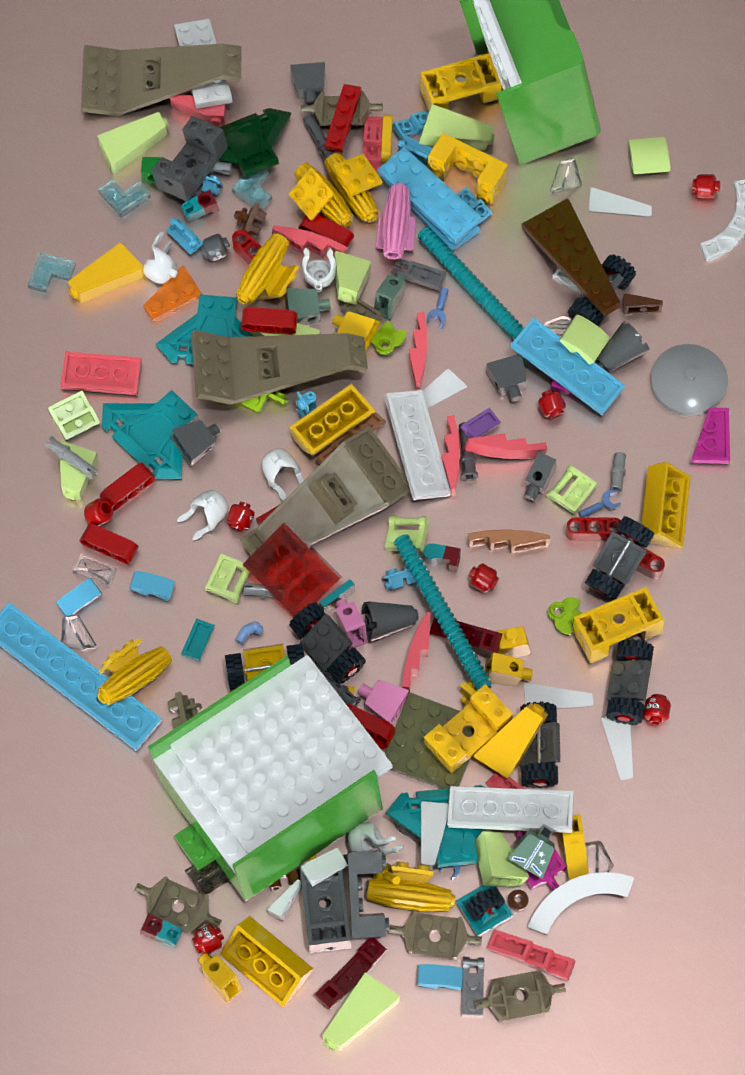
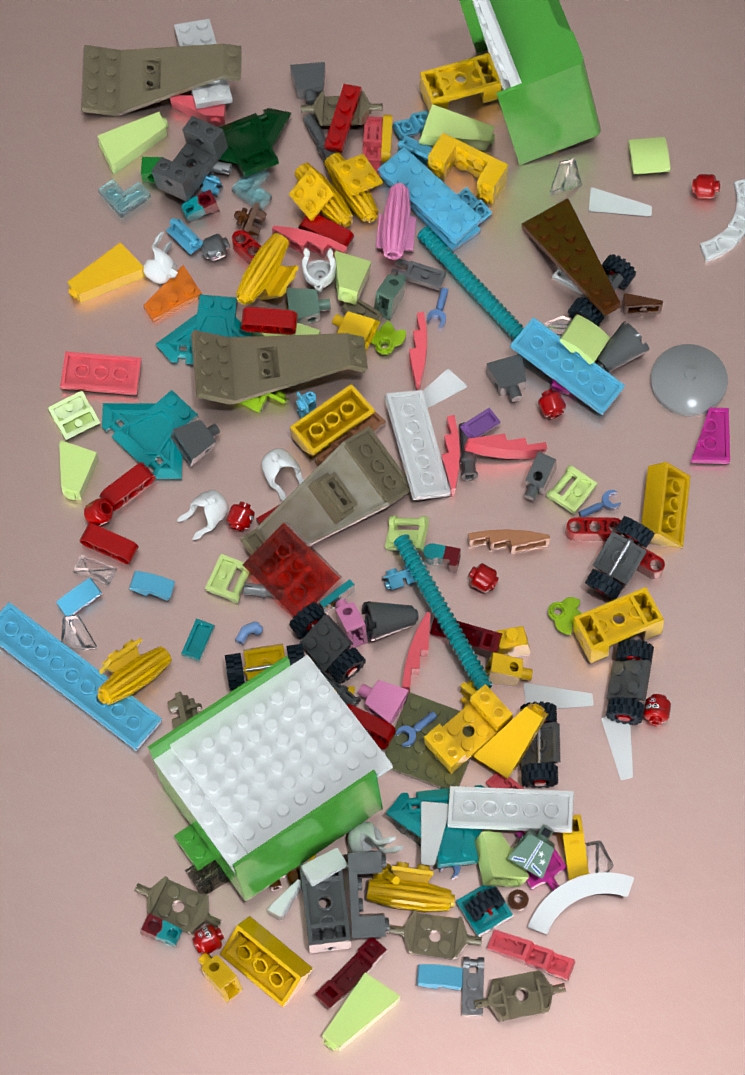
(48, 267): clear light blue plate -> none
(72, 458): light grey pin -> none
(411, 732): none -> medium blue piece
(618, 471): light grey pin -> none

